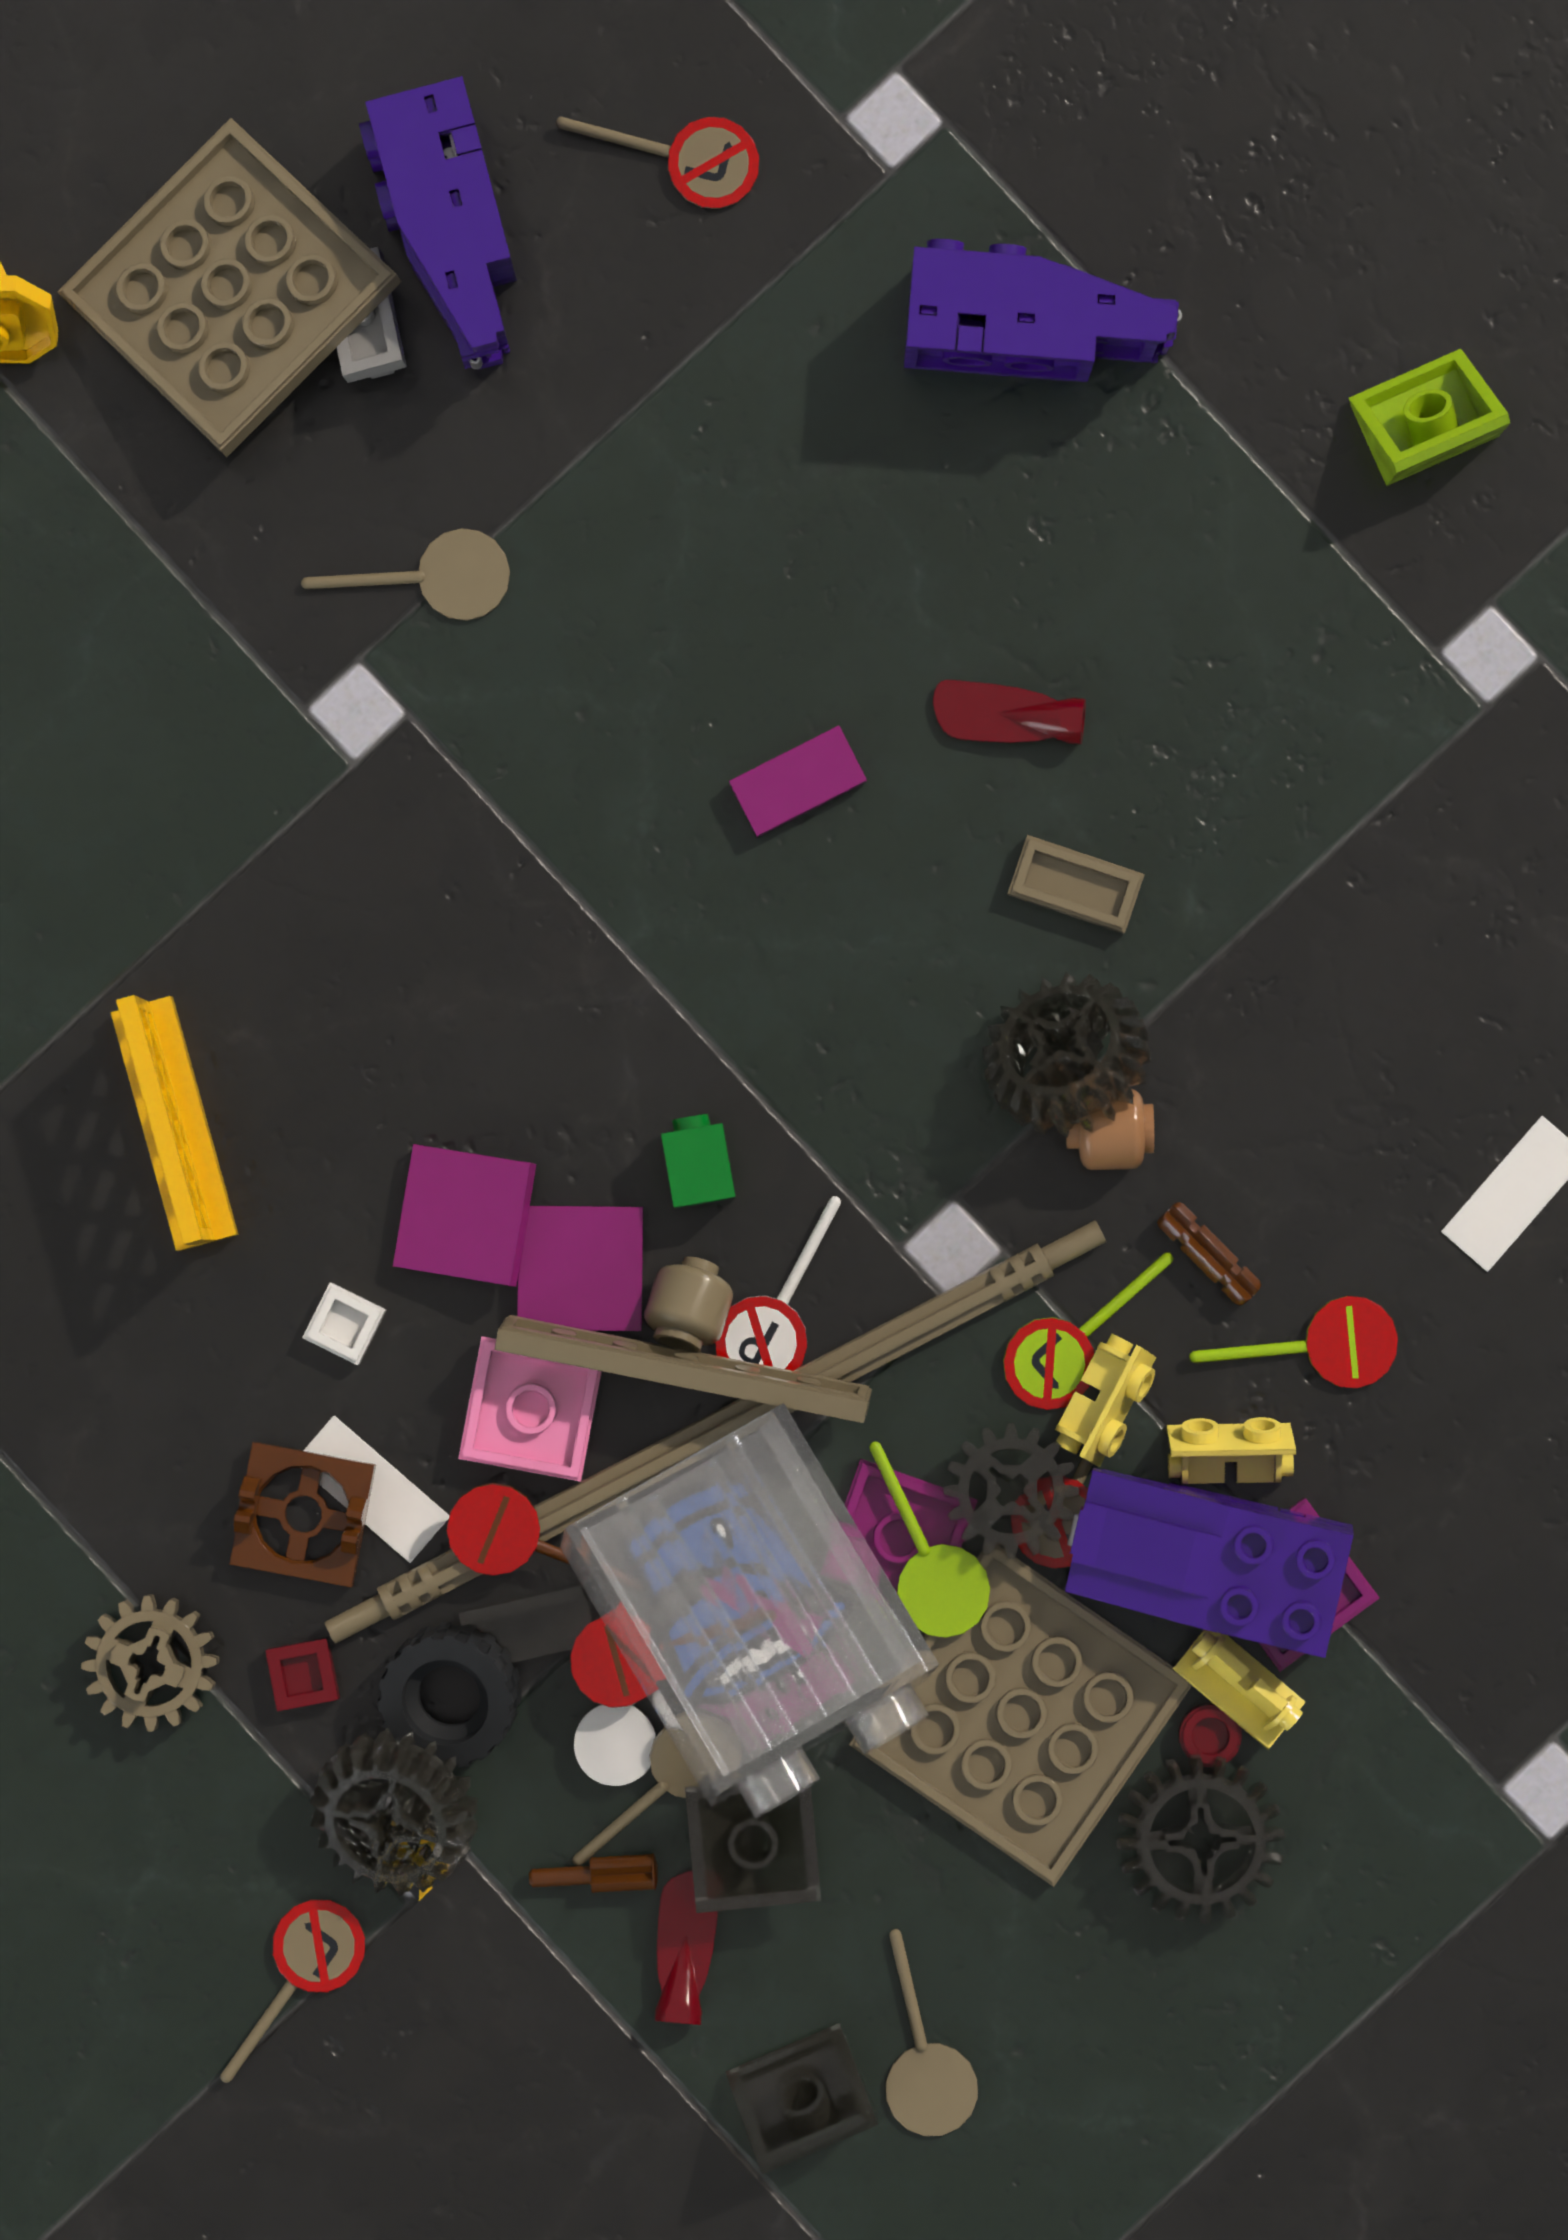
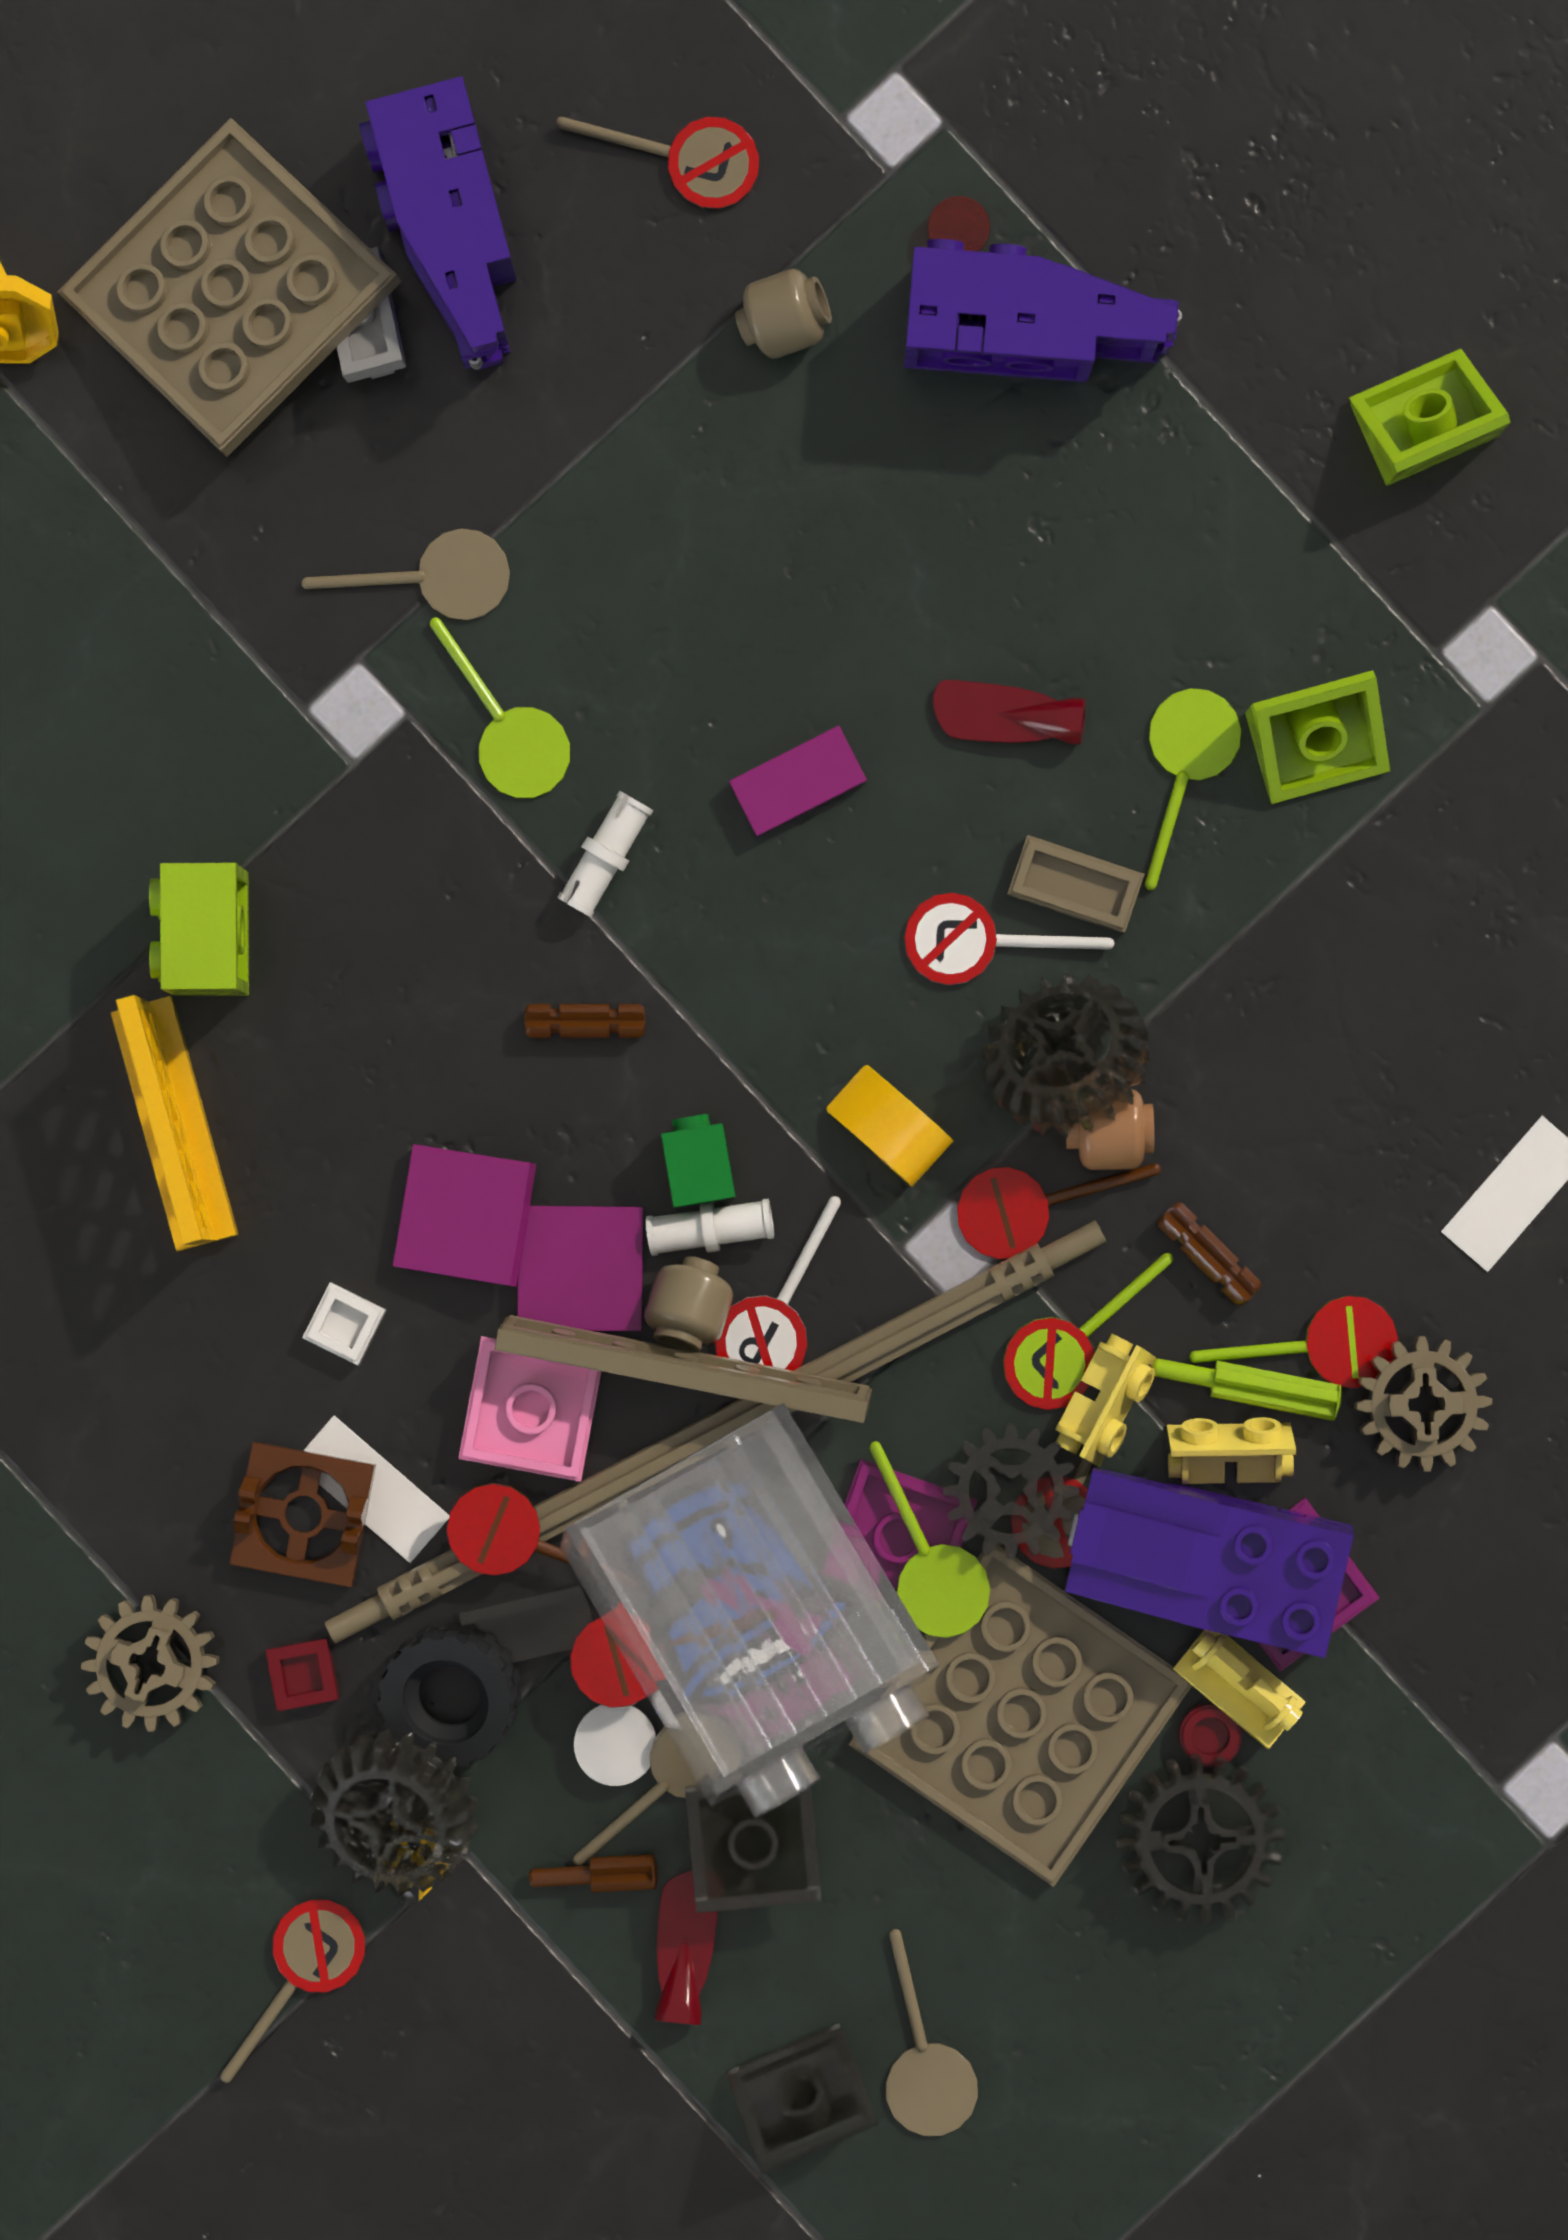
(201, 929): none -> lime brick
(522, 748): none -> lime piece
(584, 1020): none -> reddish brown axle
(605, 854): none -> white pin
(709, 1227): none -> white pin
(783, 313): none -> dark tan head
(889, 1125): none -> yellow panel
(955, 939): none -> piece
(960, 220): none -> clear red tile
(1008, 1211): none -> red piece
(1193, 739): none -> lime piece
(1258, 1387): none -> lime axle
(1319, 737): none -> lime slope
(1425, 1433): none -> dark tan gear

